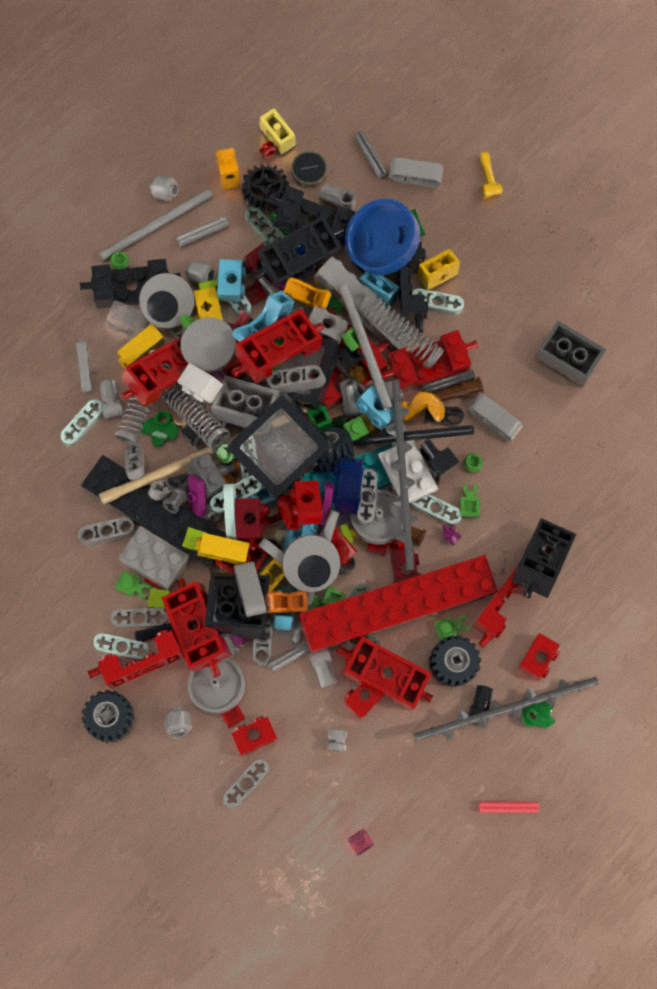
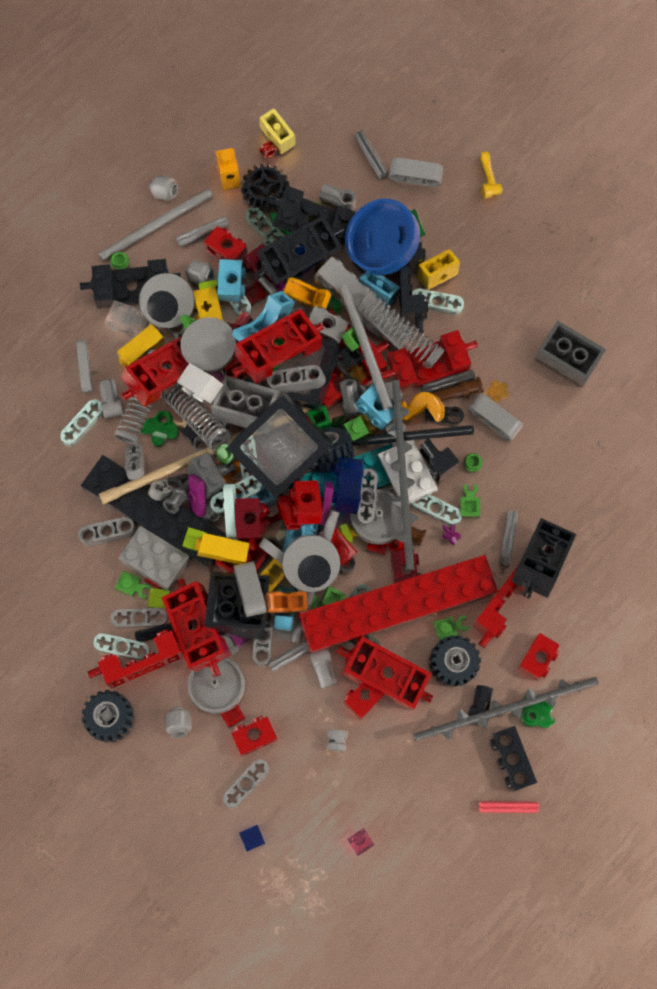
(220, 237): none -> red brick
(252, 838): none -> clear blue plate
(309, 168): black tile -> none
(498, 390): none -> clear yellow plant
(508, 540): none -> light grey axle
(516, 748): none -> black brick

